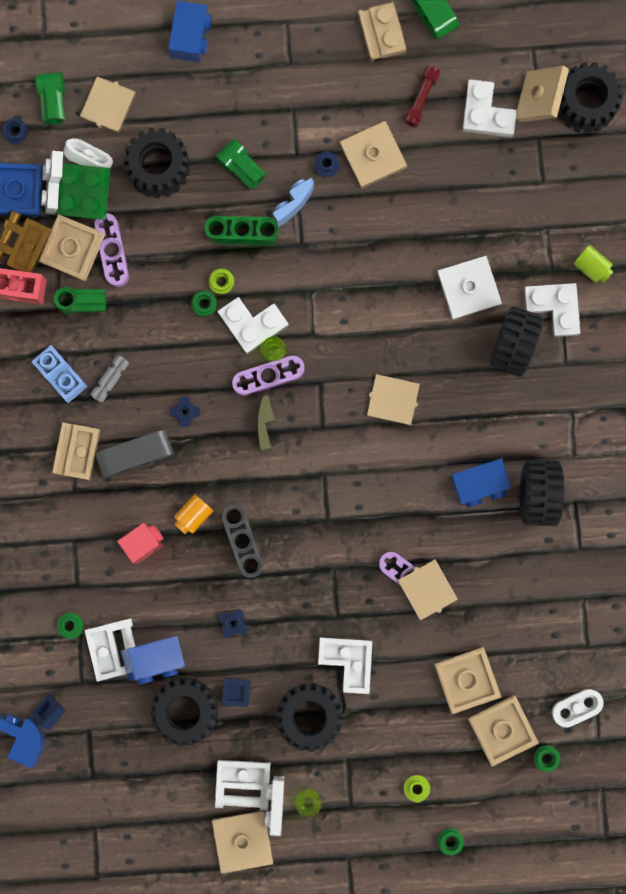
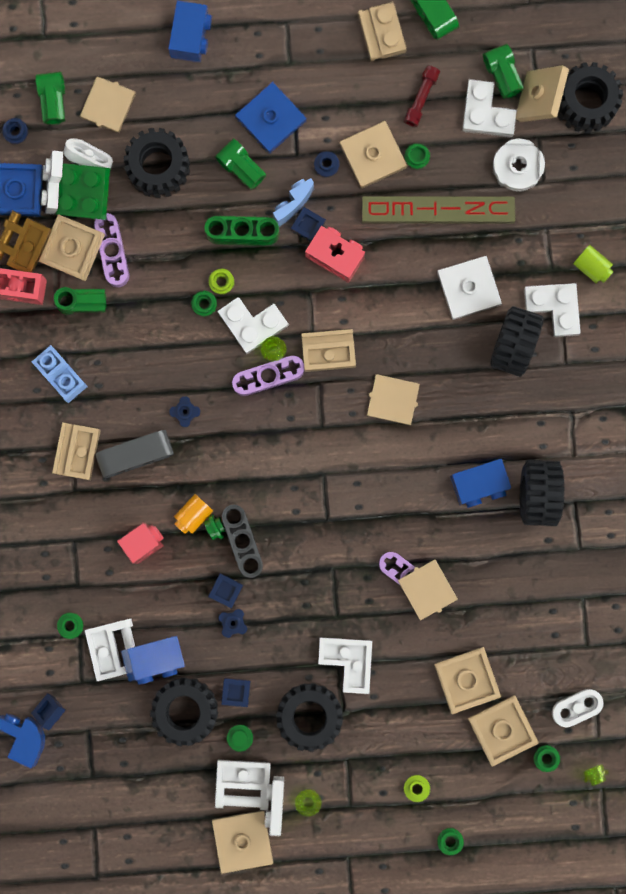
(109, 378): light grey axle -> none
(215, 527): none -> green plate
(226, 590): none -> dark blue plate
(240, 738): none -> green plate
(265, 418): olive slope -> none
(271, 117): none -> blue plate
(307, 224): none -> dark blue plate
(328, 350): none -> tan plate
(342, 266): none -> coral brick
(417, 156): none -> green plate
(437, 210): none -> olive tile
(501, 64): none -> green piece
(530, 156): none -> white plate
(595, 775): none -> clear neon green plate

